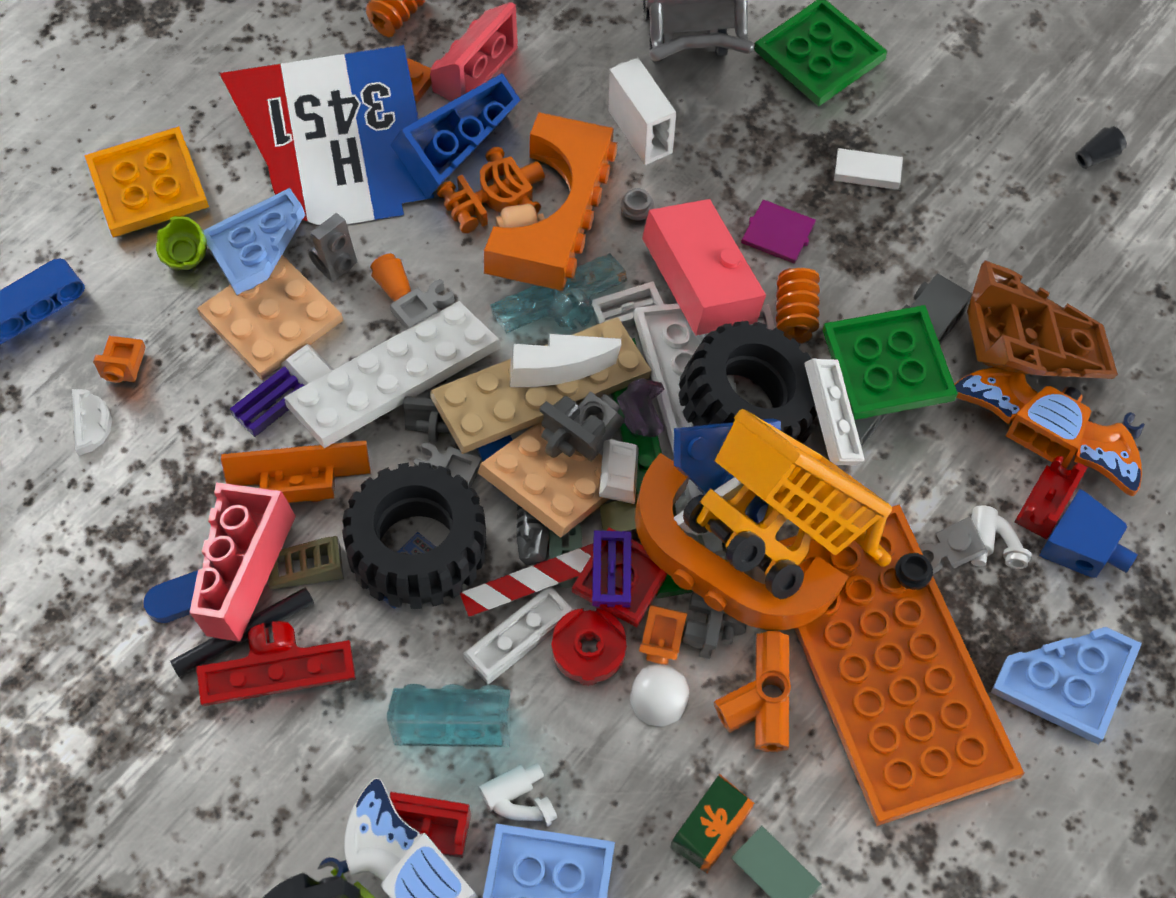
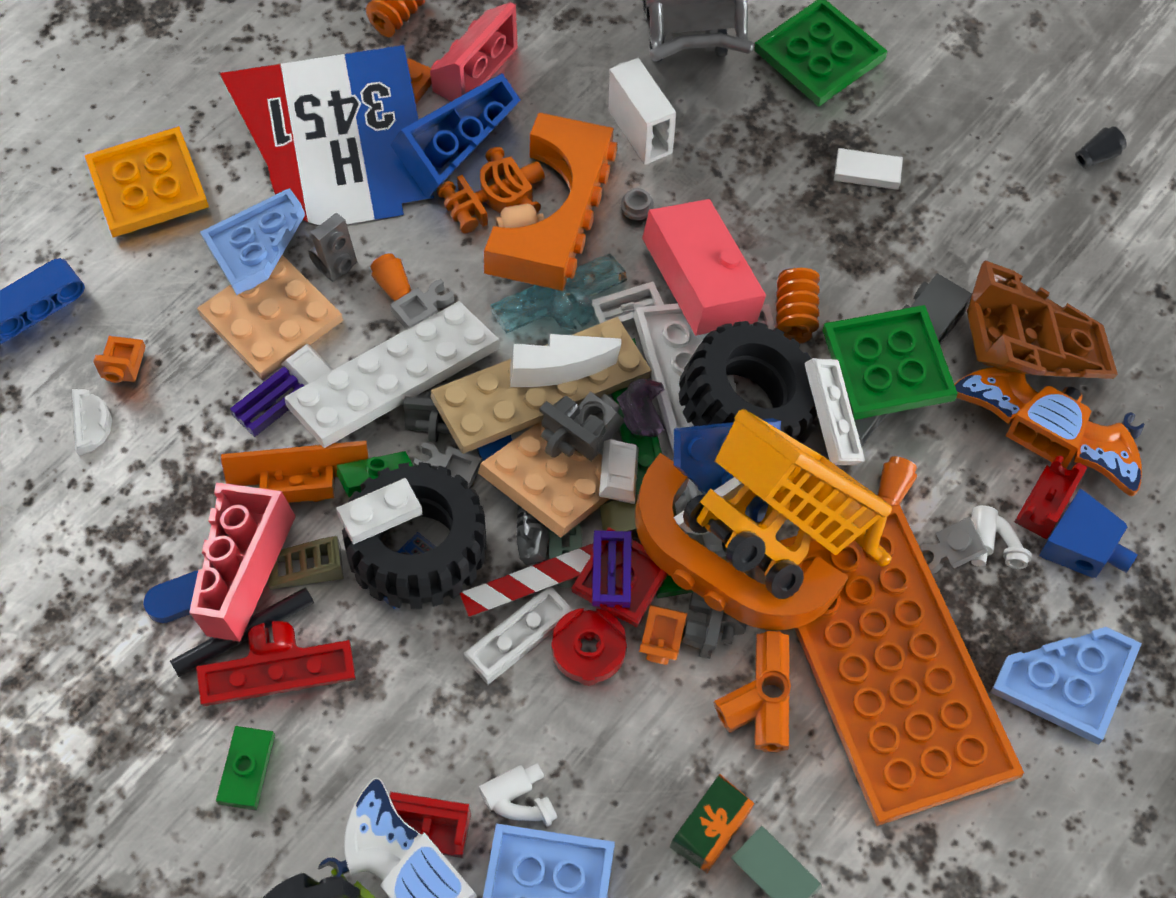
(181, 244): lime hair -> none
(245, 768): none -> green plate
(355, 473): none -> green plate
(379, 511): none -> white plate
(450, 716): clear light blue slope -> none
(659, 695): white hair -> none
(778, 231): magenta piece -> none
(896, 479): none -> orange cone
(913, 571): black plate -> none

